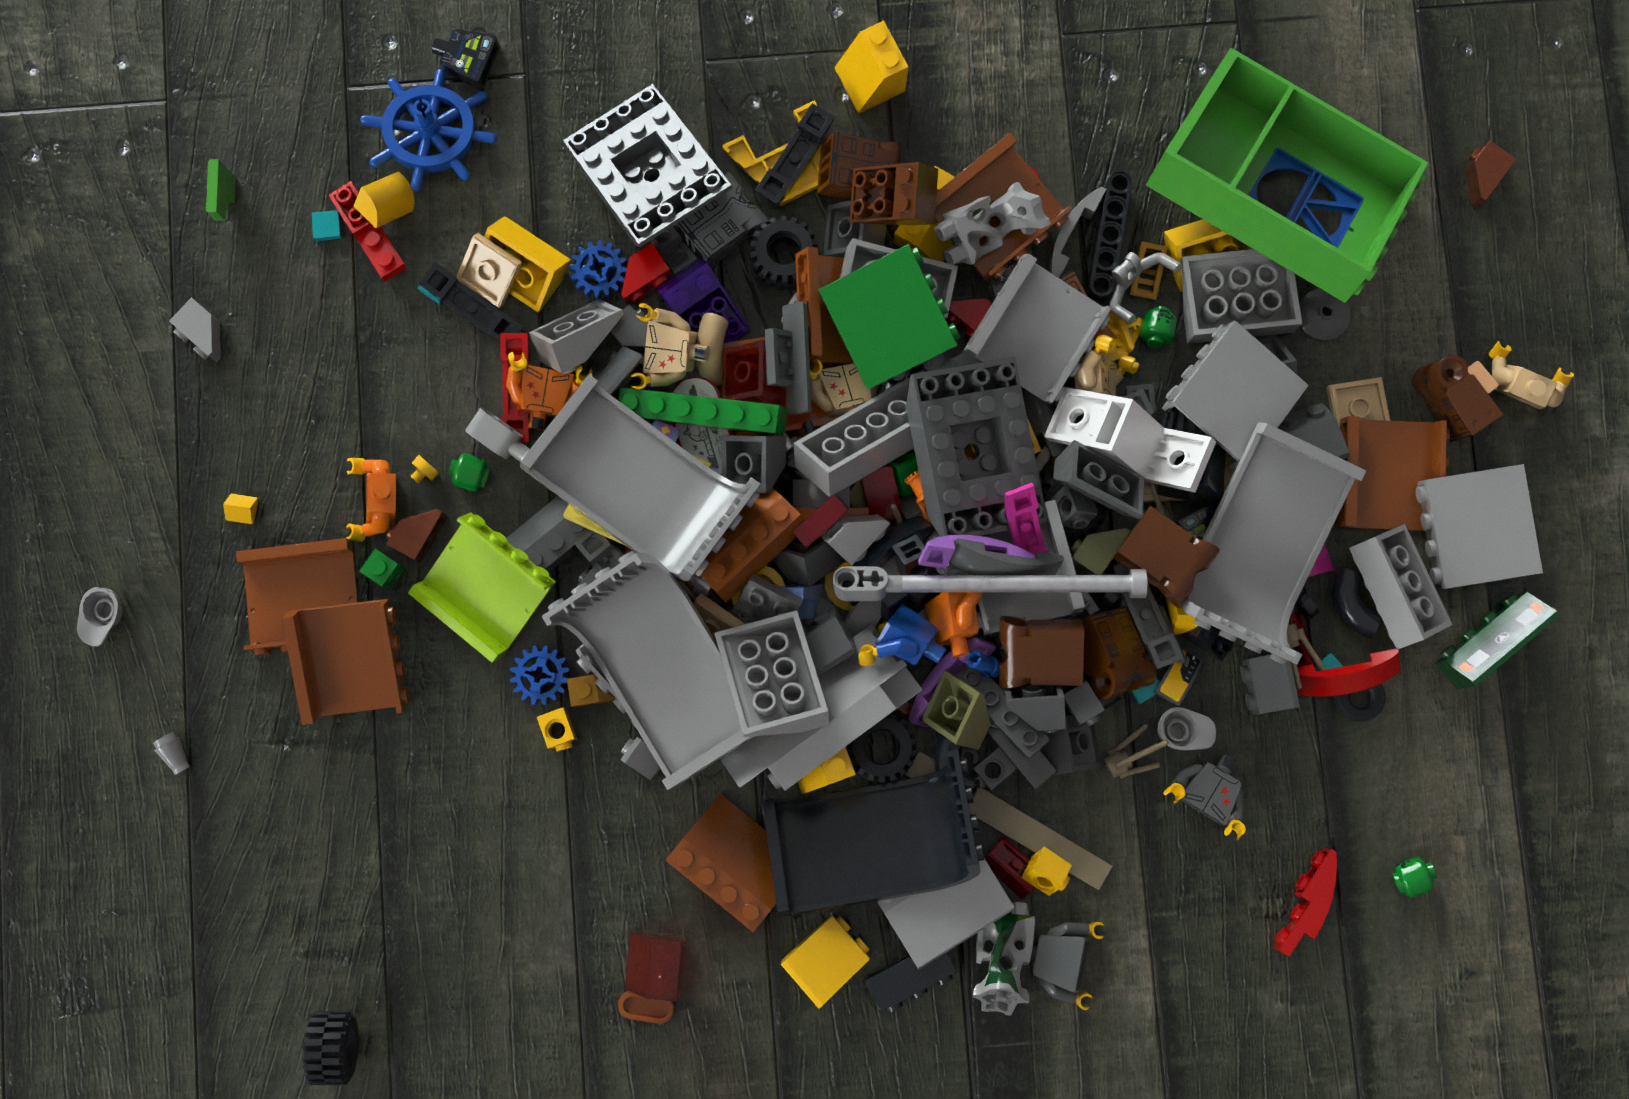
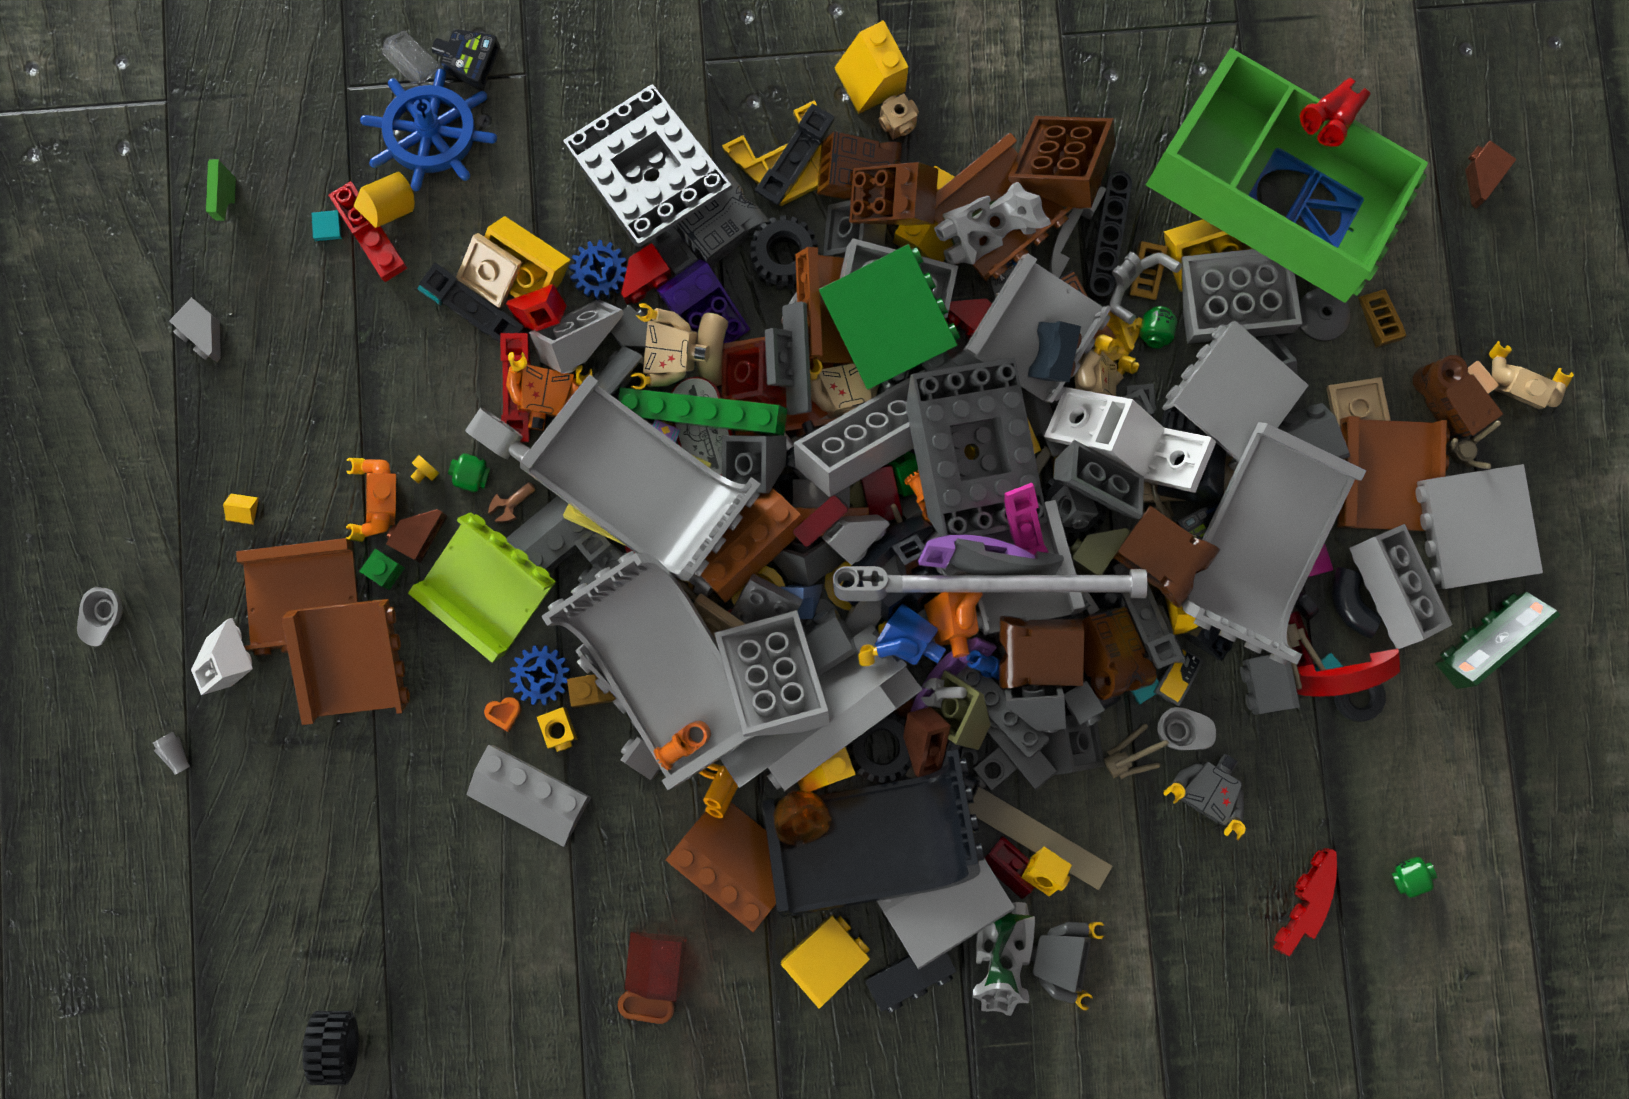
(221, 659): none -> white slope
(409, 58): none -> clear slope
(503, 713): none -> orange tile
(510, 503): none -> nougat bar
(527, 795): none -> light grey slope
(538, 308): none -> red slope
(681, 745): none -> orange connector
(720, 791): none -> light orange piece
(801, 817): none -> clear orange cylinder
(896, 123): none -> tan brick
(926, 740): none -> copper slope
(941, 692): none -> light grey bar
(1056, 351): none -> black brick
(1065, 158): none -> reddish brown slope
(1336, 107): none -> red piece
(1379, 338): none -> pearl gold slope
(1466, 450): none -> dark tan plant

